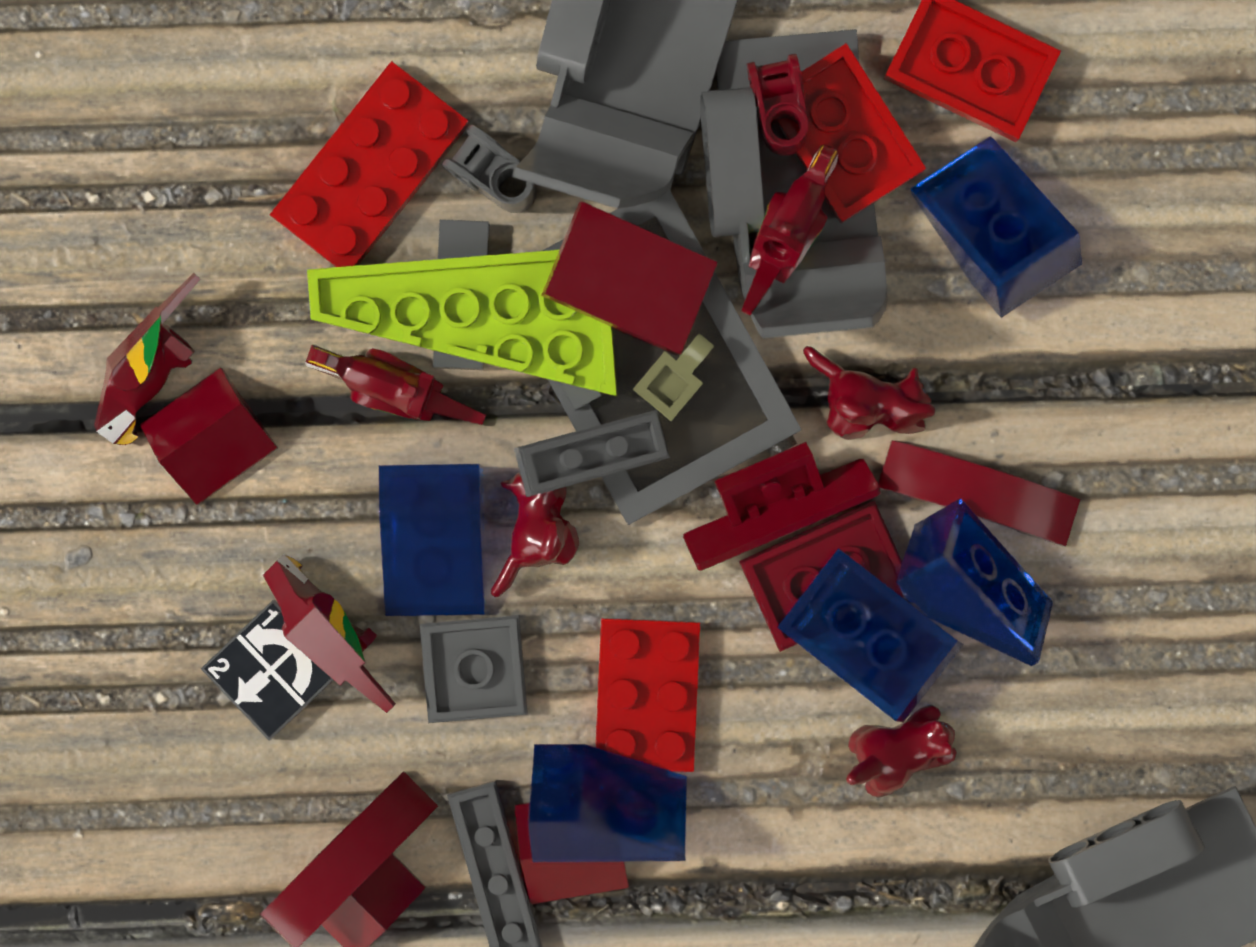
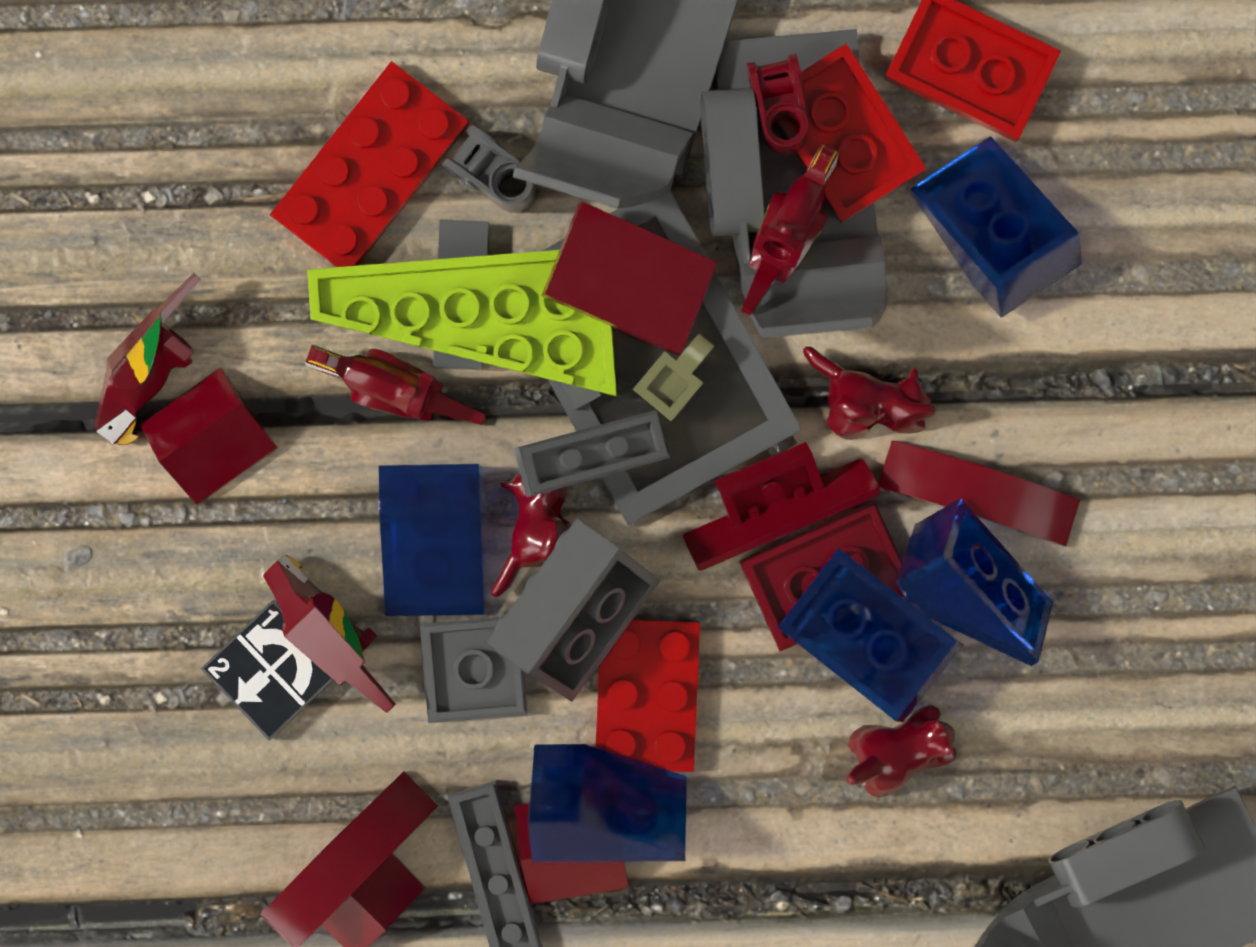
(573, 610): none -> dark grey brick

